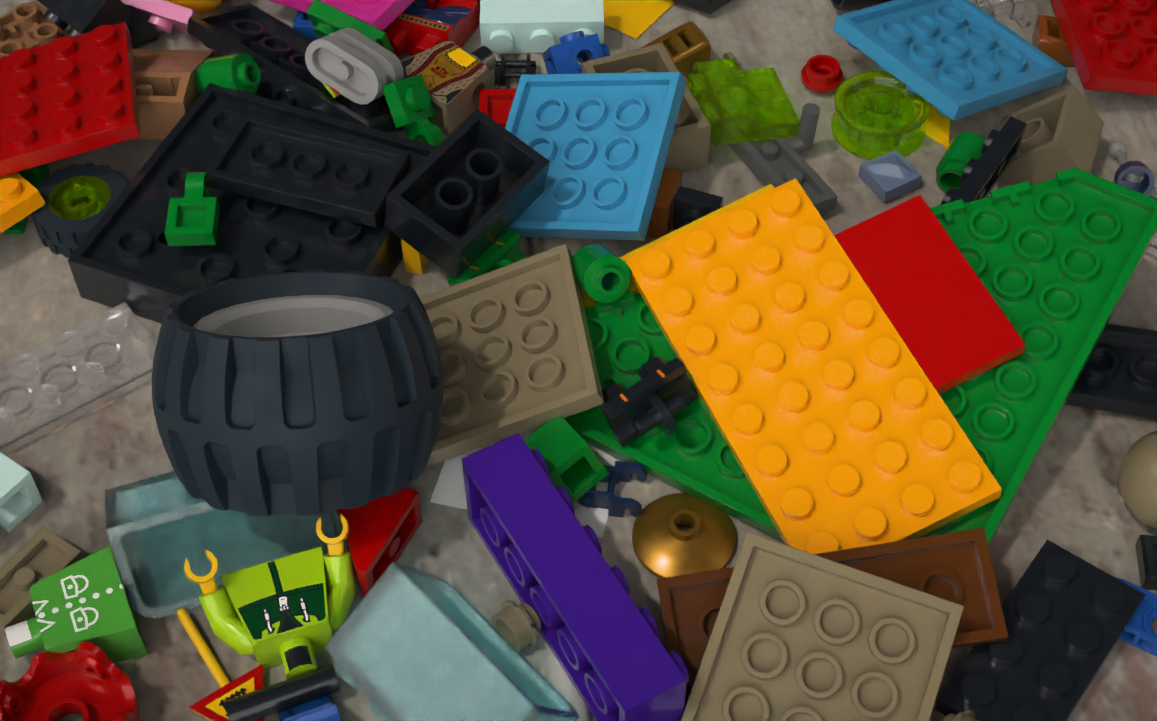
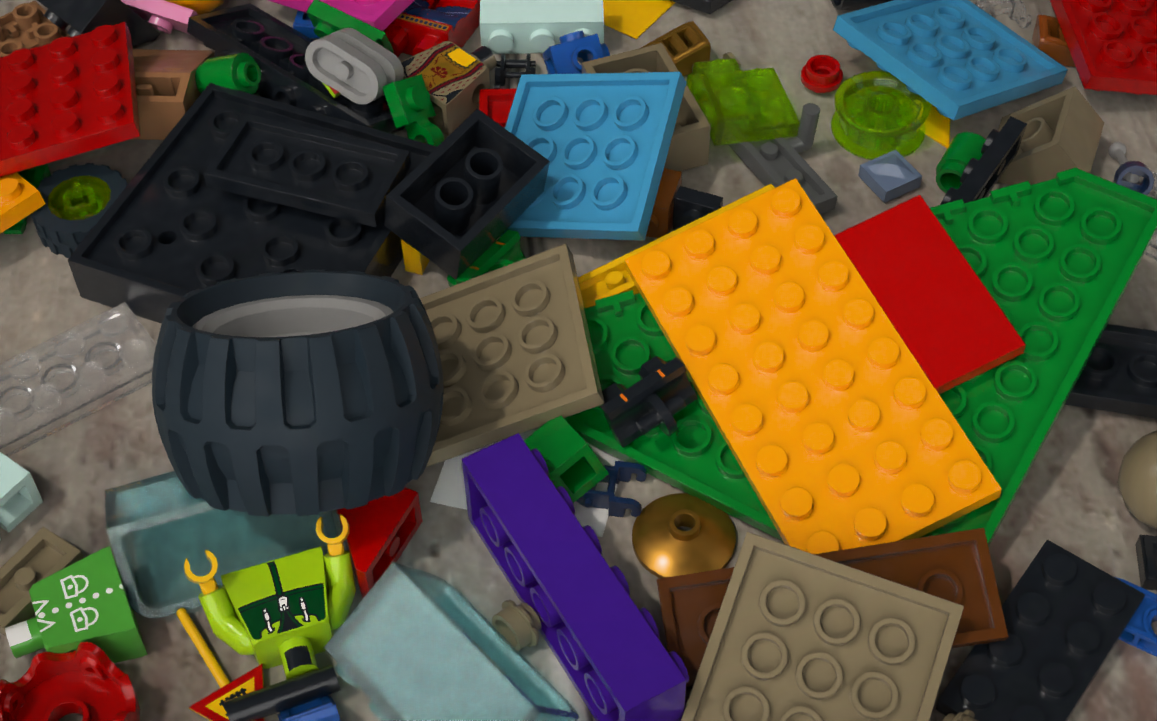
(194, 217): green plate -> none
(601, 273): green brick -> none

